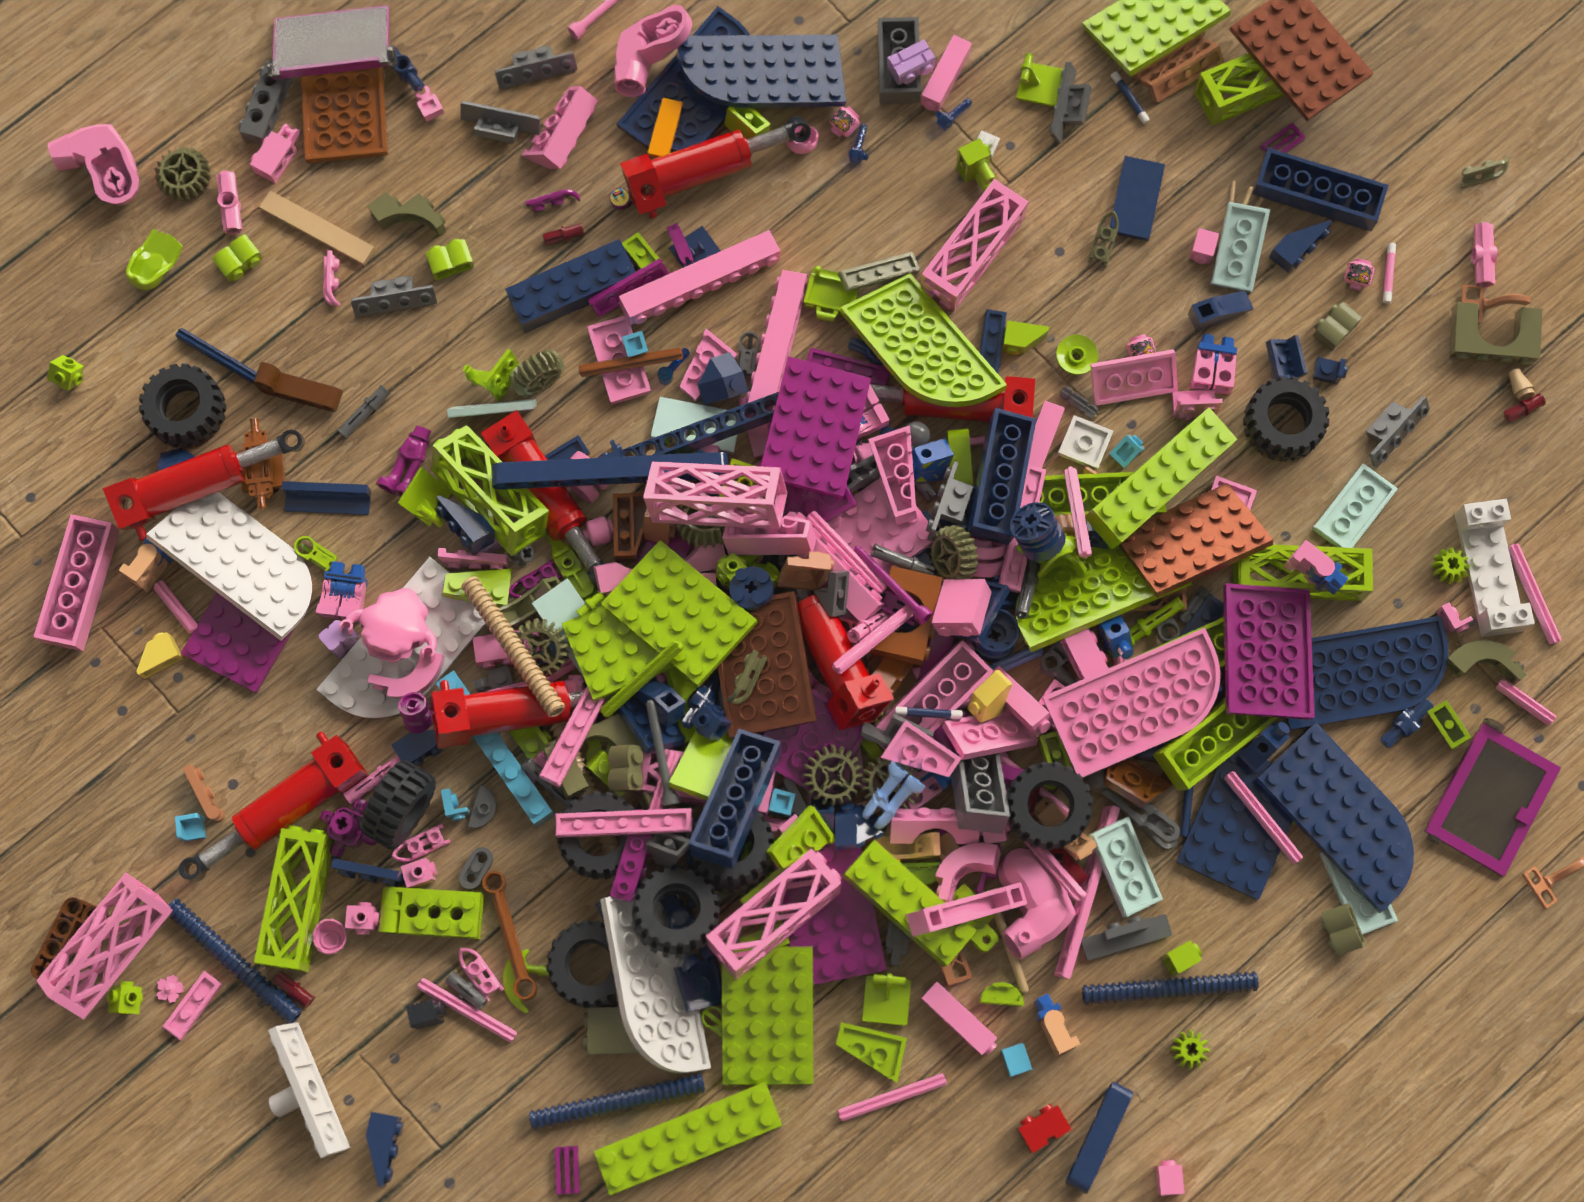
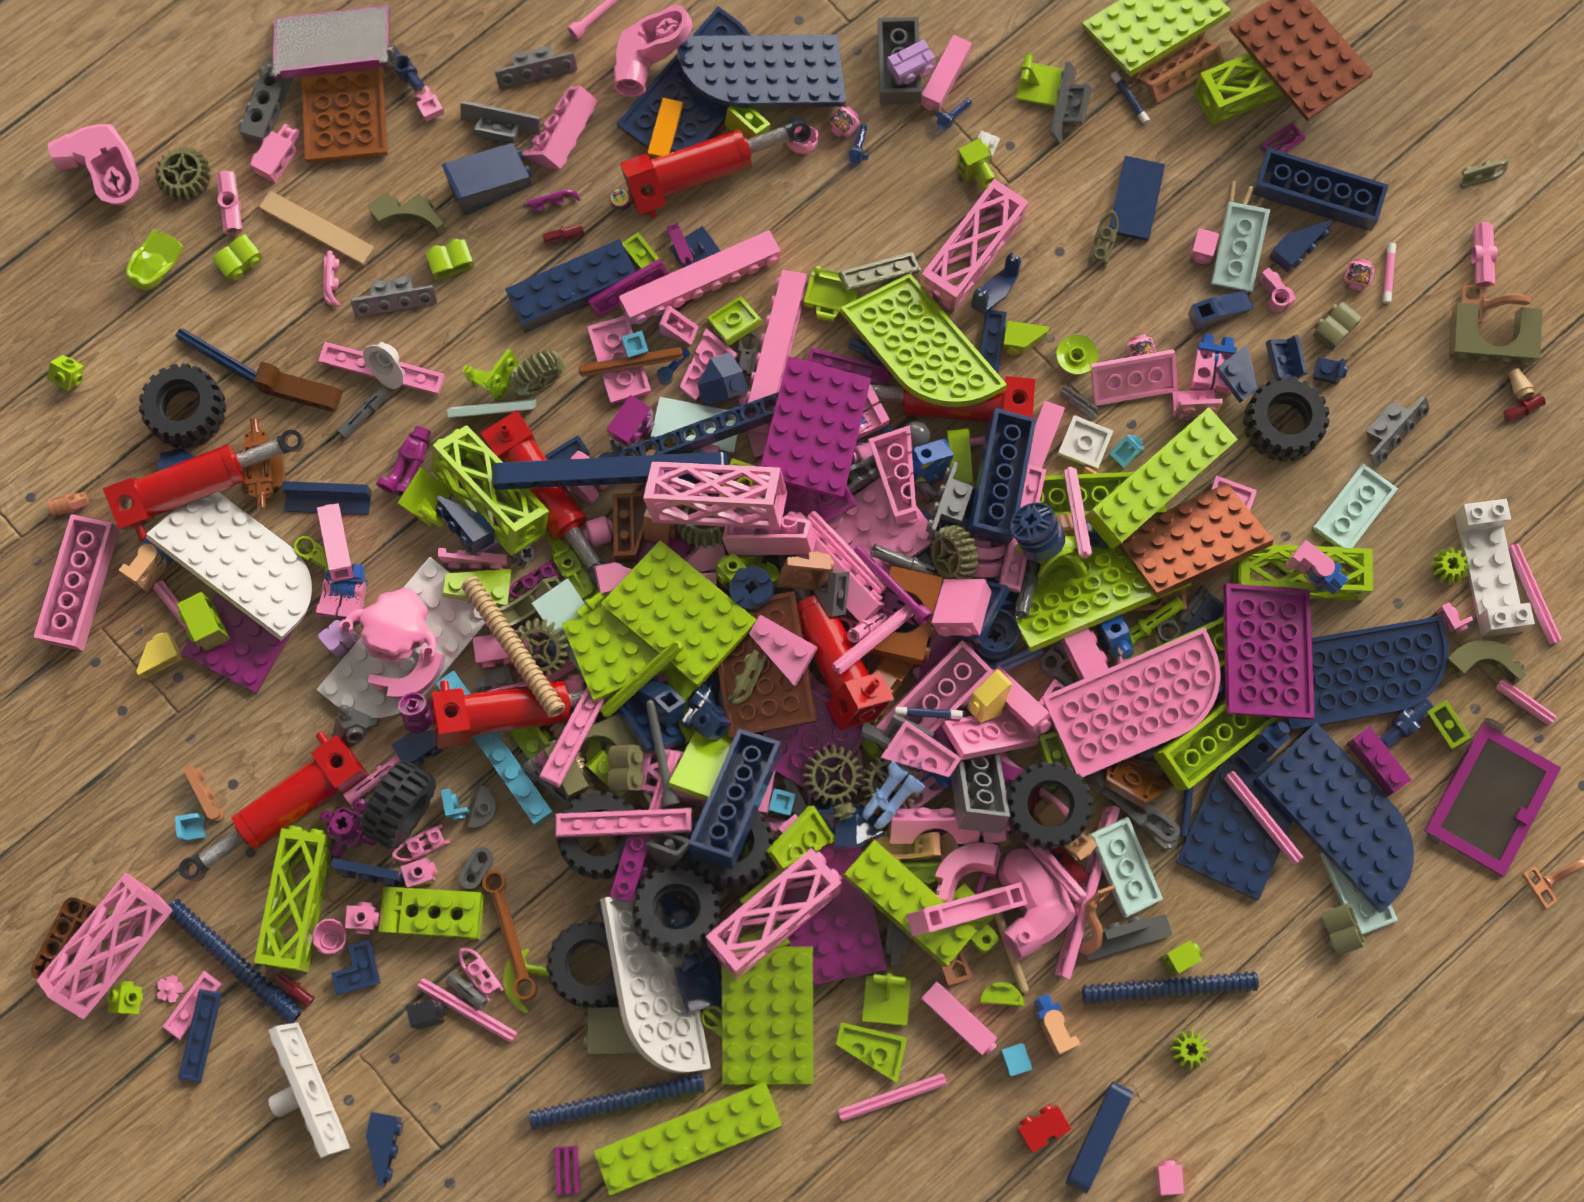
(67, 503): none -> nougat hinge
(200, 1035): none -> dark blue tile
(203, 621): none -> lime brick
(335, 542): none -> bright pink brick
(353, 361): none -> bright pink plate
(353, 724): none -> dark grey rock
(362, 974): none -> dark blue plate
(384, 364): none -> white piece
(487, 177): none -> dark blue slope
(631, 422): none -> magenta brick
(677, 326): none -> bright pink slope
(734, 320): none -> lime tile
(783, 647): none -> bright pink wing
(844, 810): none -> olive plate
(998, 286): none -> dark blue piece
(1092, 945): none -> nougat piece
(1238, 374): none -> wing
(1277, 289): none -> bright pink plate
(1379, 761): none -> magenta brick

